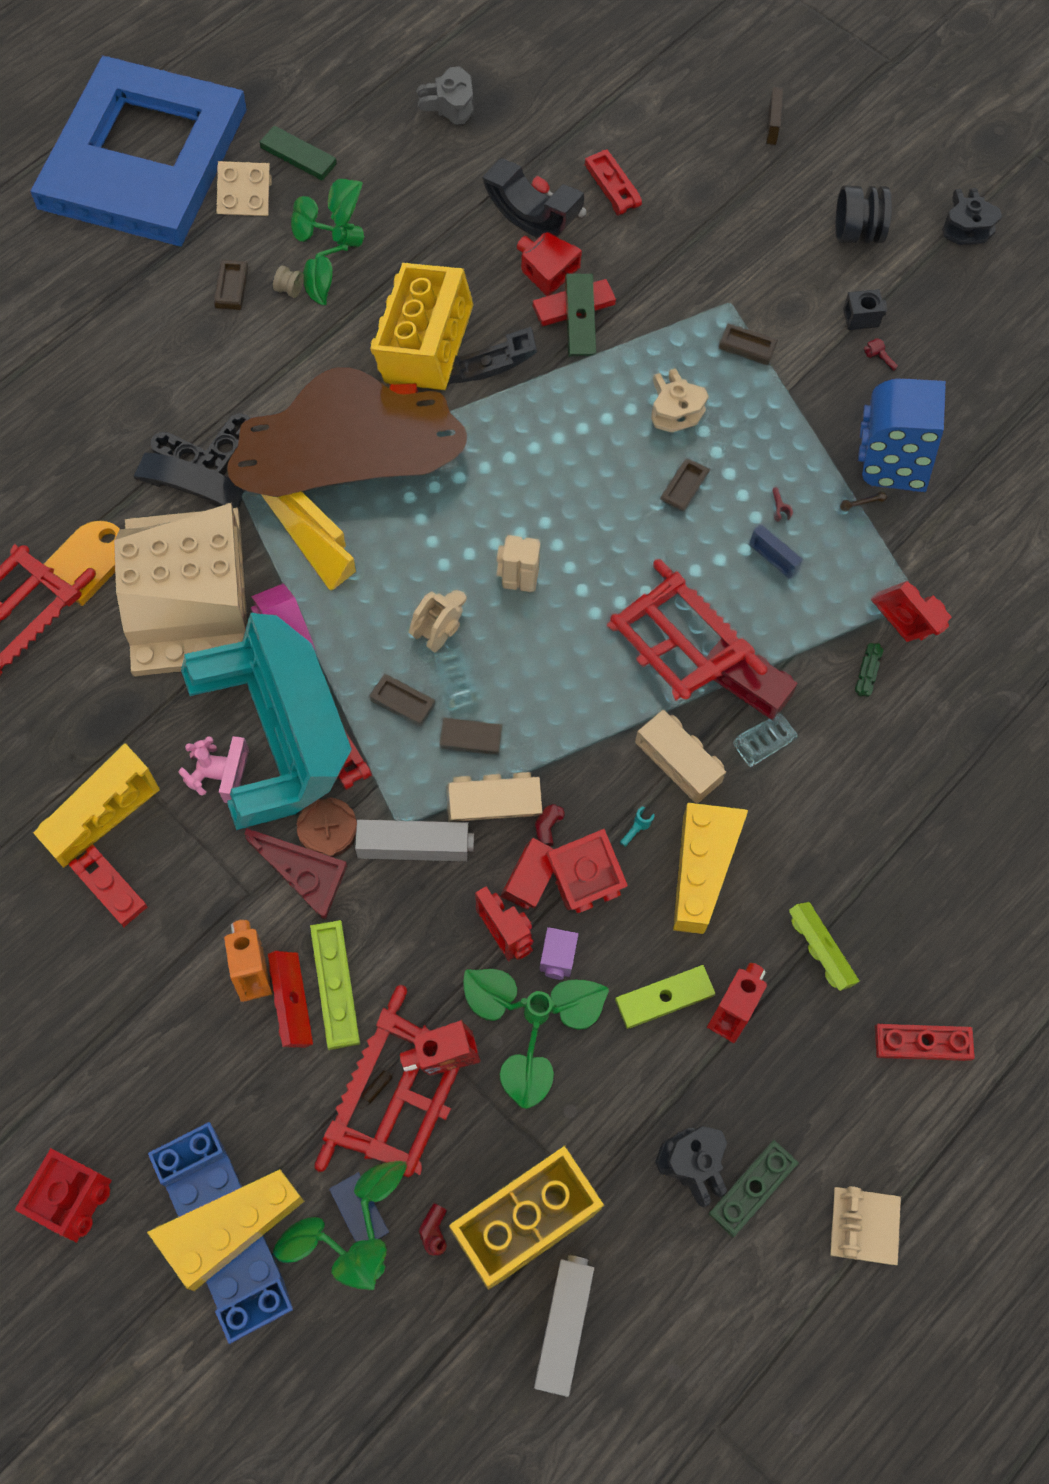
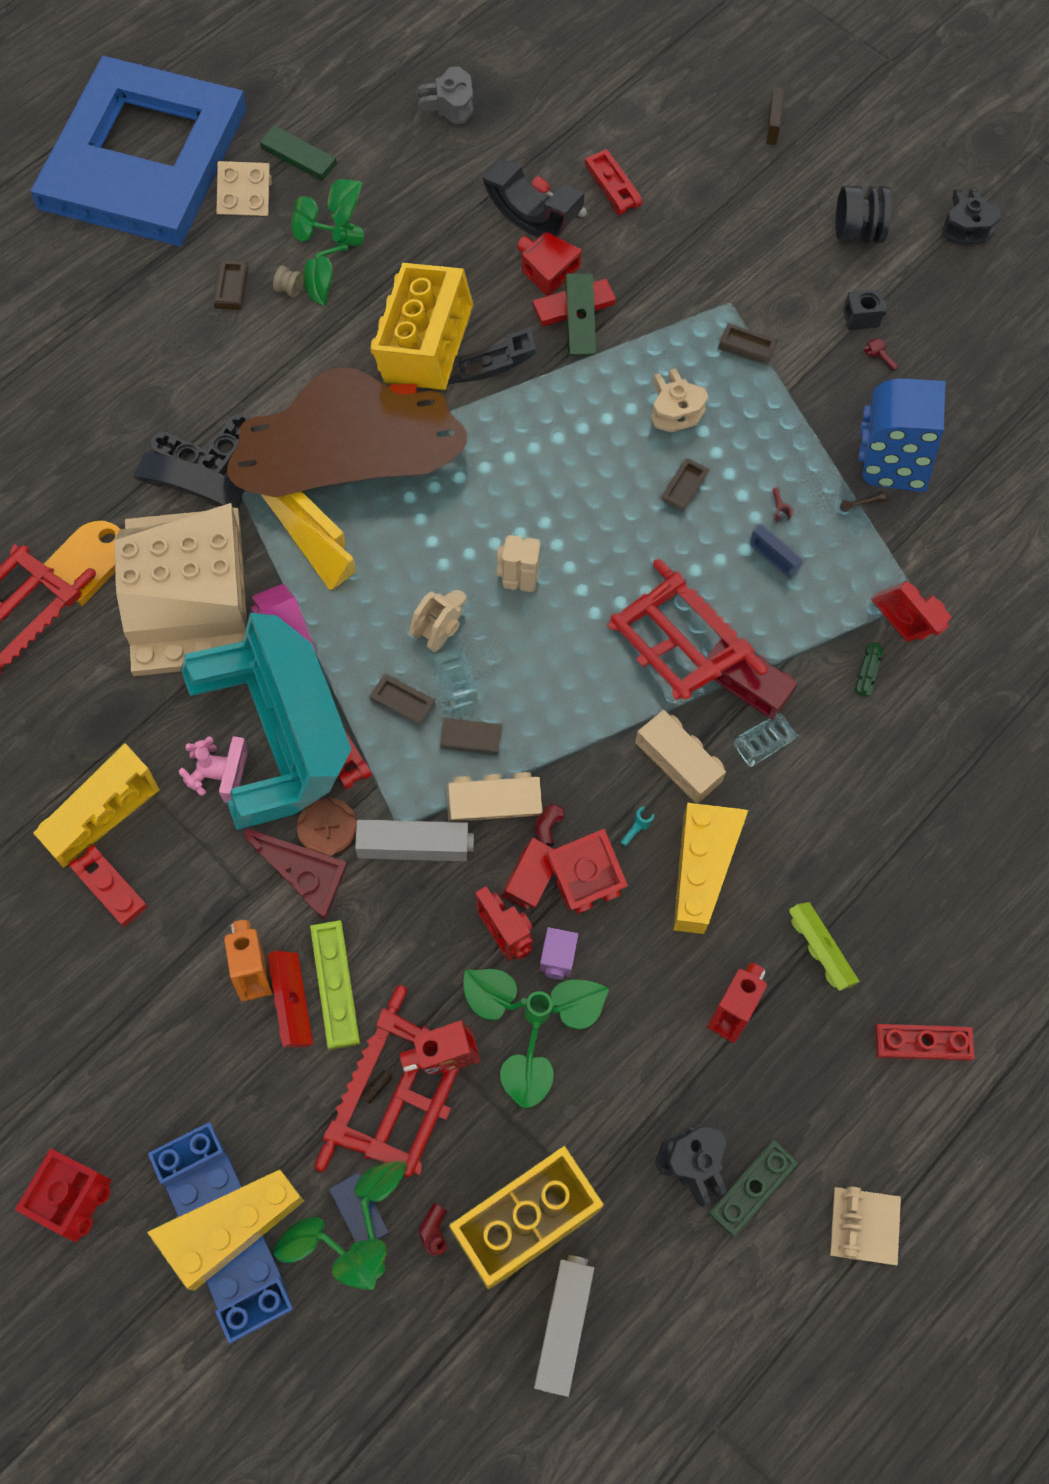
(682, 989): lime tile -> none

